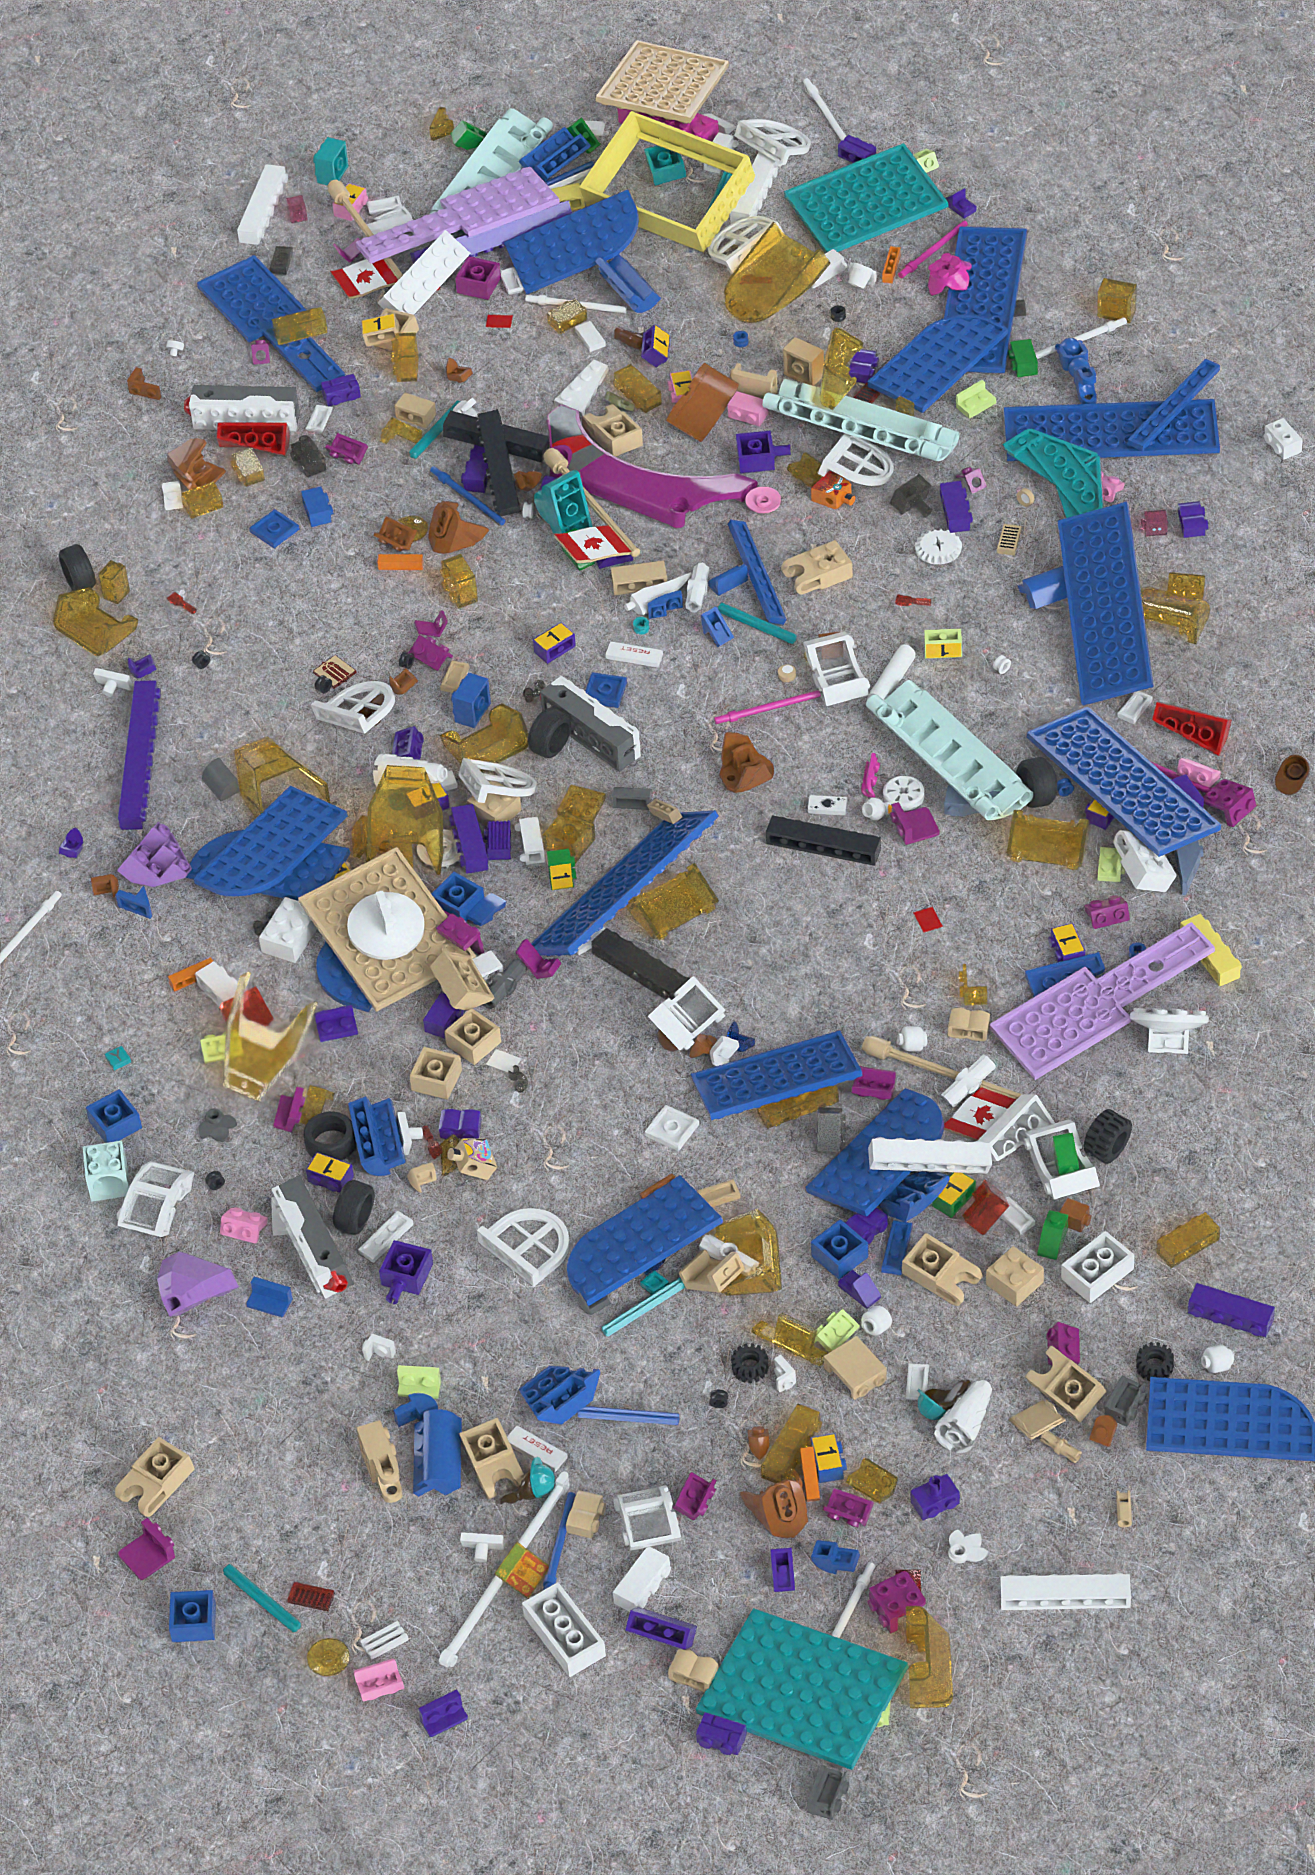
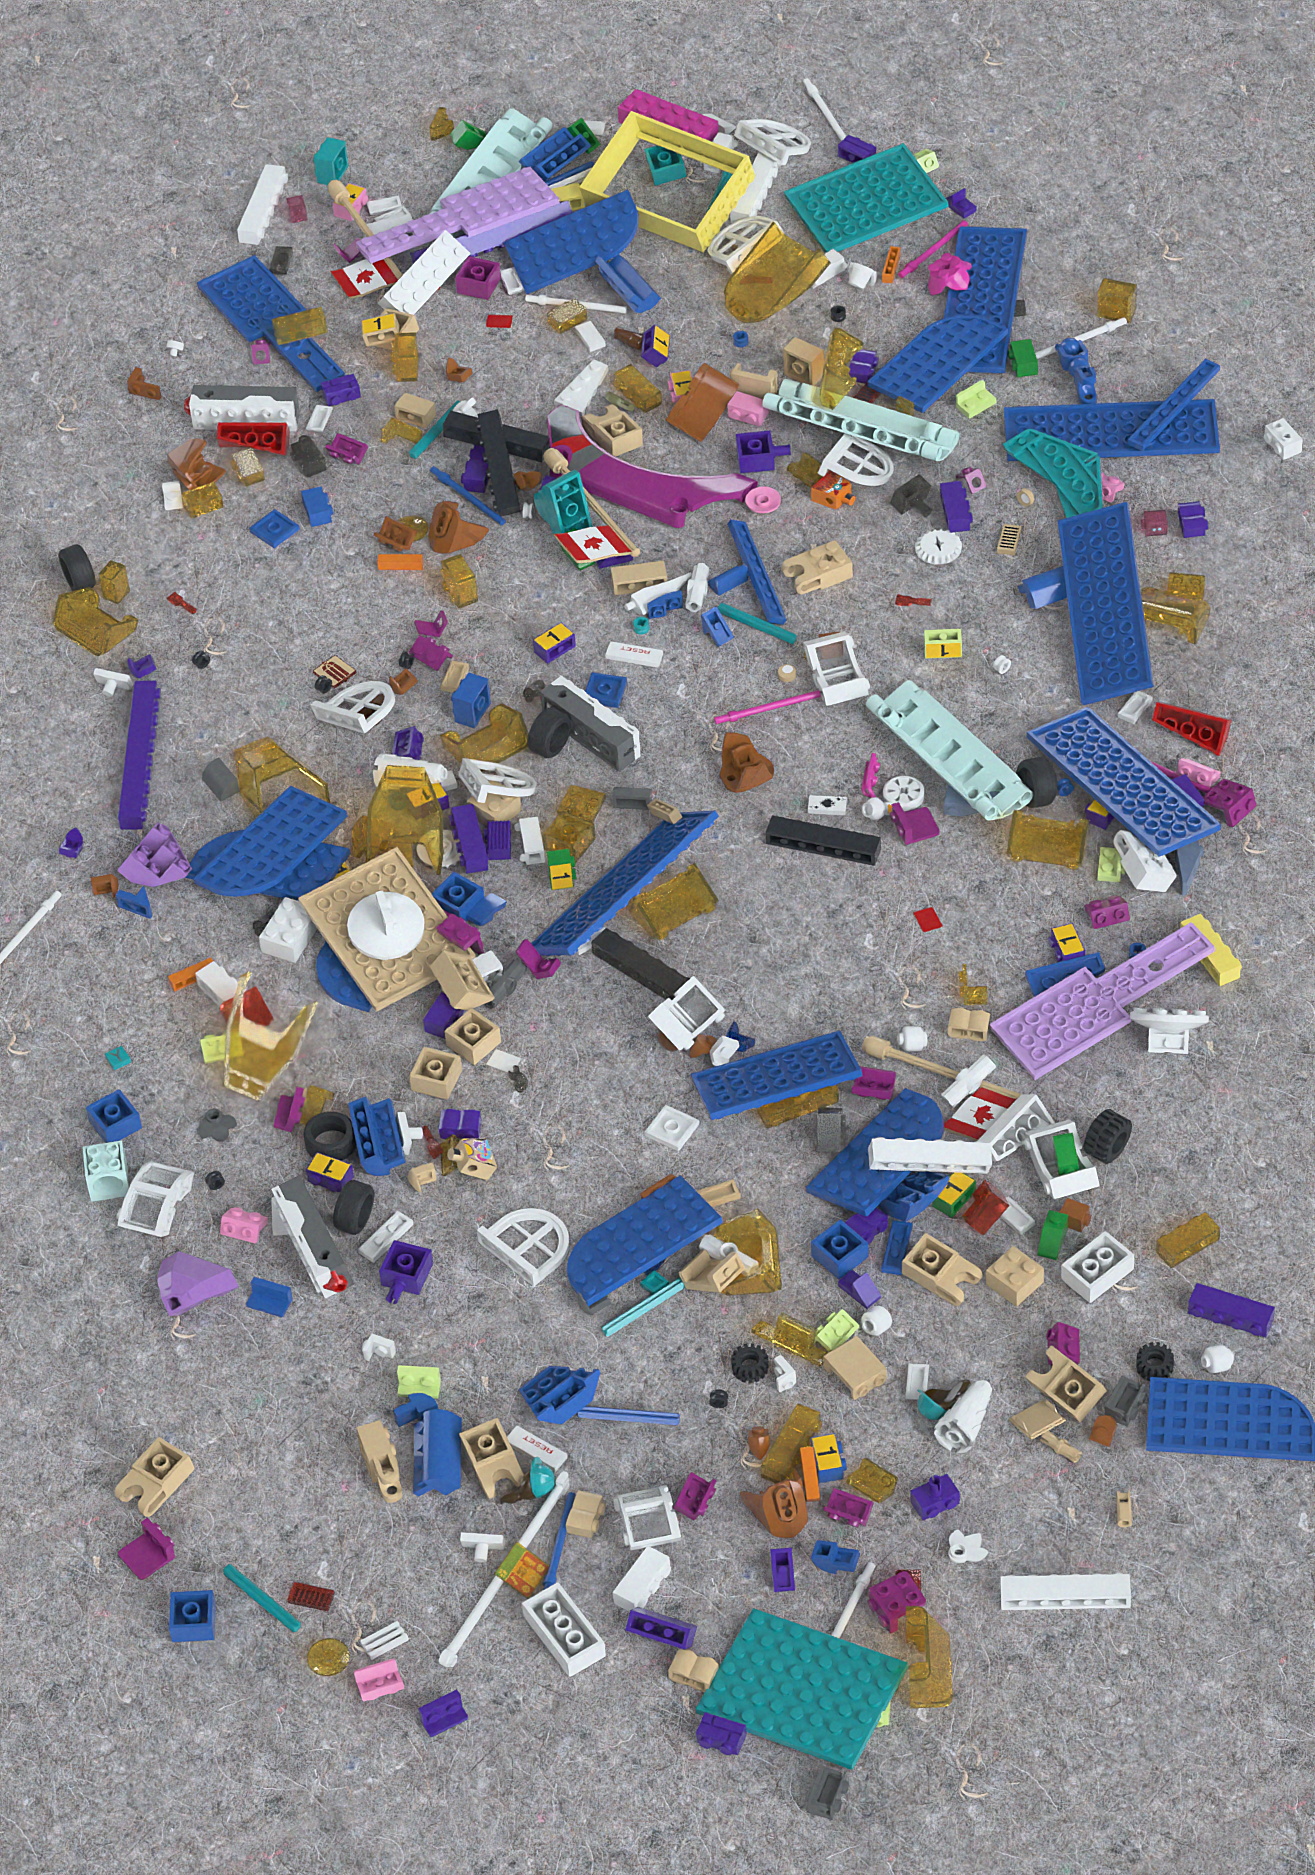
(336, 1023): dark purple bracket -> none
(662, 81): tan plate -> none
(893, 672): white brick -> none
(1292, 774): reddish brown cap -> none

